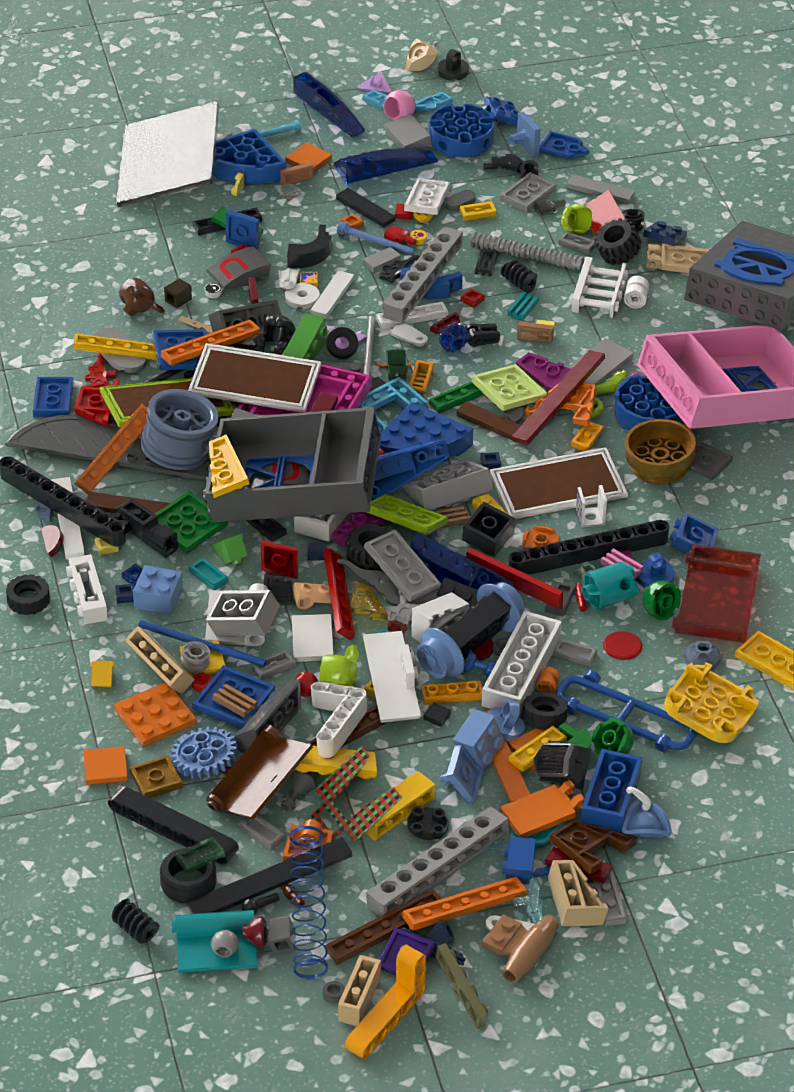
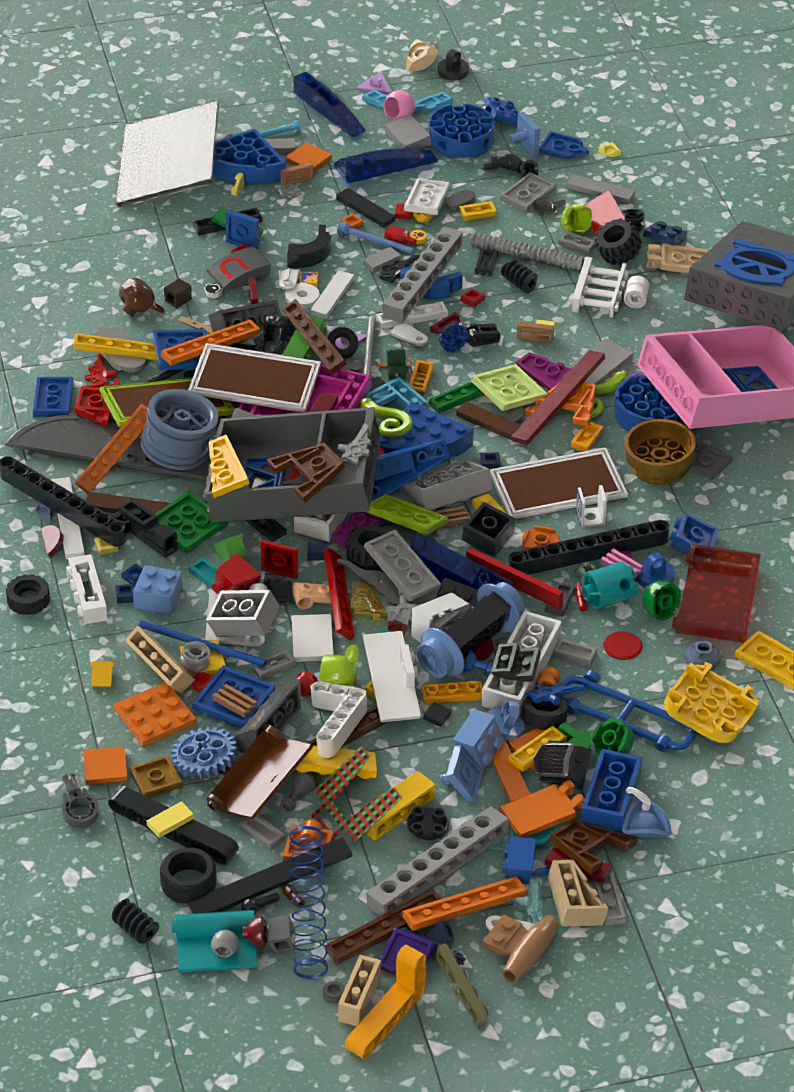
(77, 798): none -> dark grey pin
(170, 819): none -> light yellow tile
(200, 854): clear green tile -> none
(235, 575): none -> red torso
(283, 145): none -> light grey tile
(314, 336): none -> reddish brown plate
(315, 463): none -> reddish brown wing
(357, 447): none -> light grey piece
(393, 414): none -> lime plant
(516, 663): none -> pearl dark grey slope
(520, 304): teal tile -> none
(552, 693): none -> blue piece
(609, 150): none -> light yellow tile

